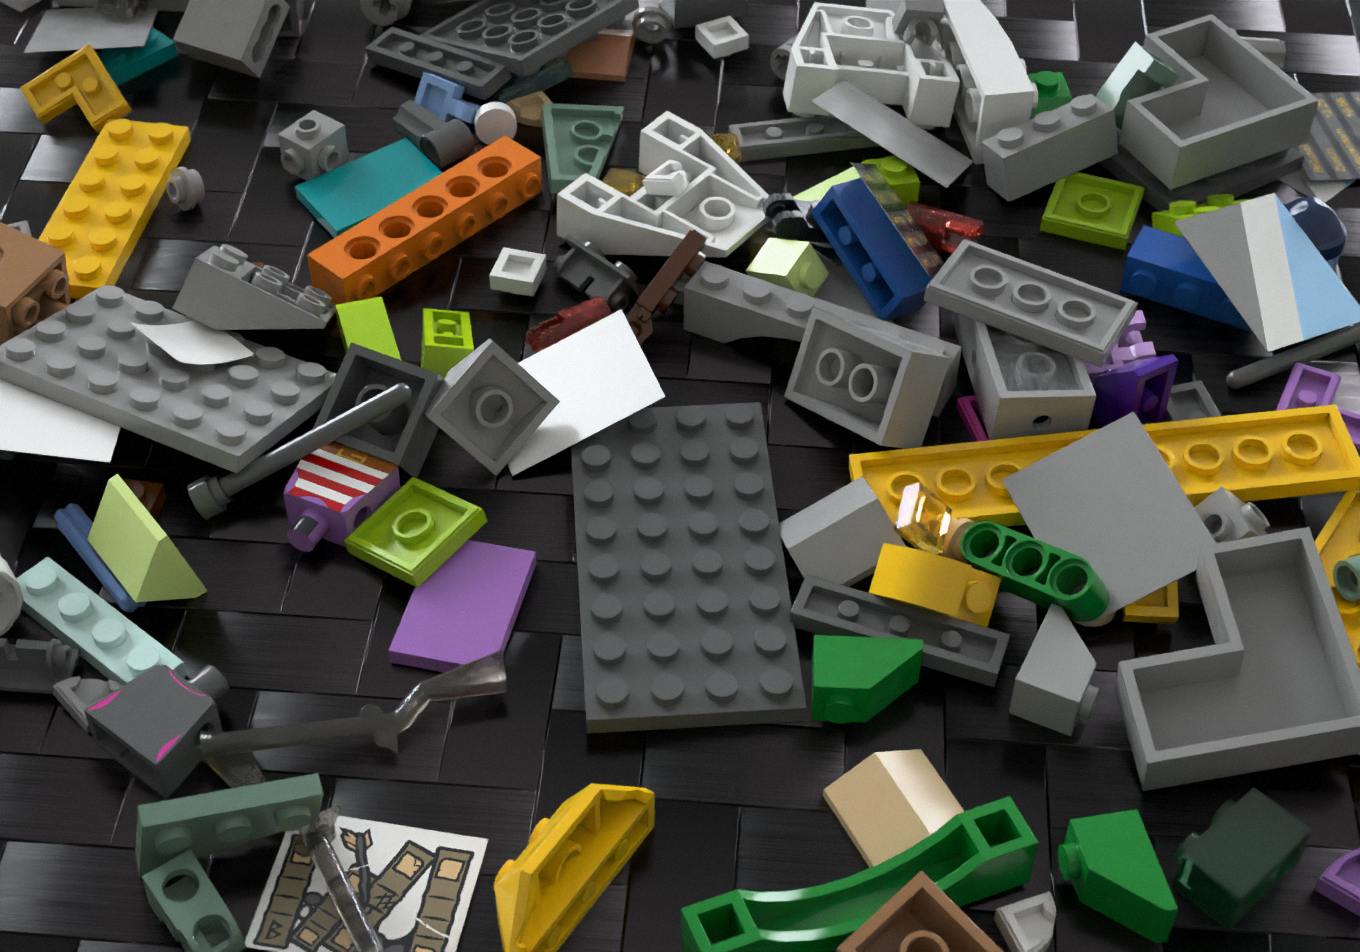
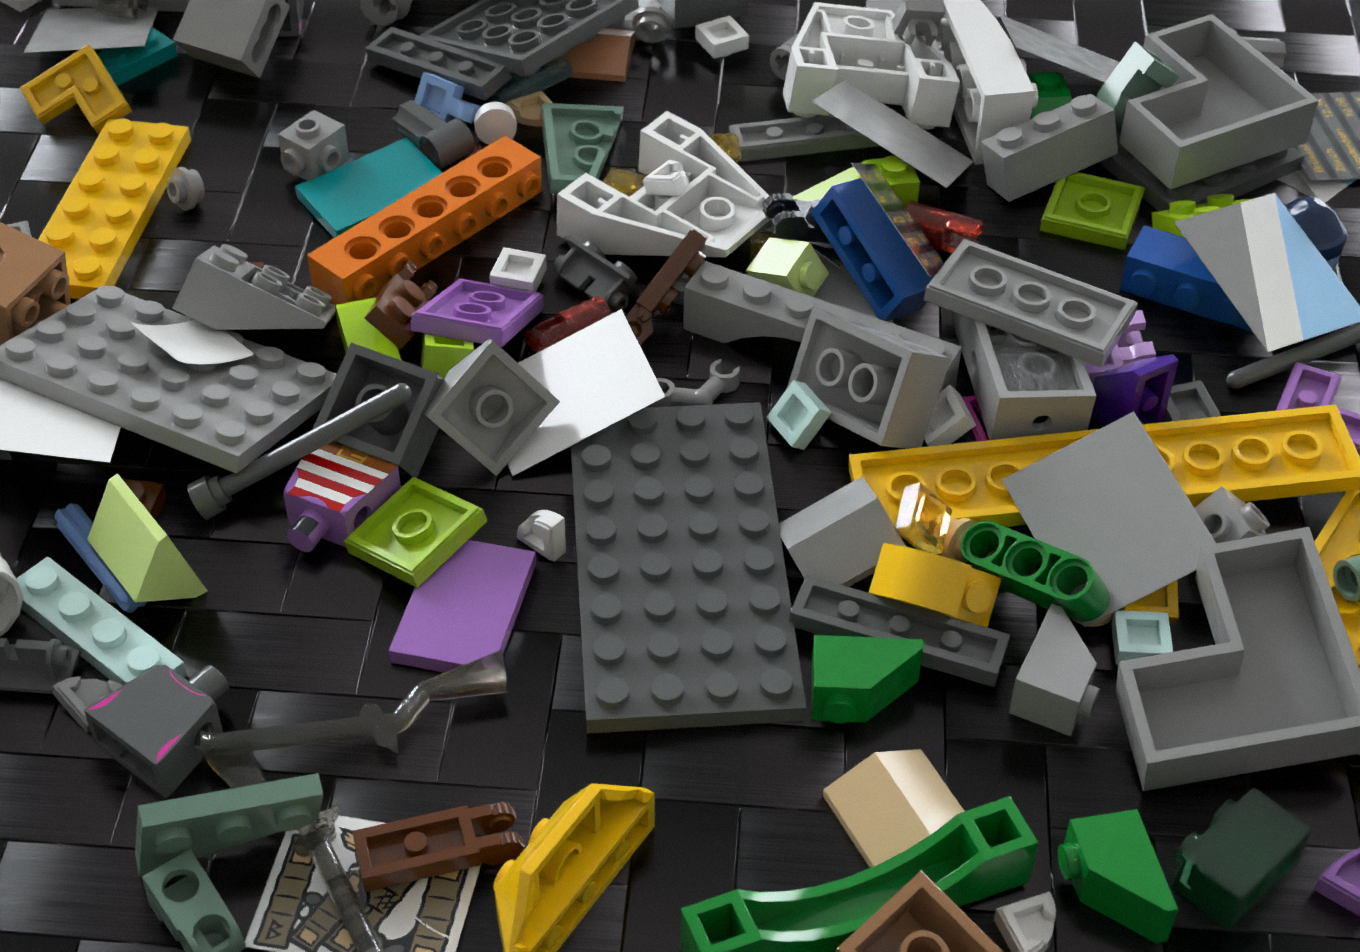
(396, 304): none -> reddish brown hinge
(436, 844): none -> reddish brown hinge
(478, 312): none -> medium lavender tile
(544, 533): none -> white tile
(705, 395): none -> light grey arm
(798, 415): none -> light aqua plate
(949, 419): none -> white plate
(1059, 50): none -> light grey sticker
(1140, 634): none -> light aqua plate

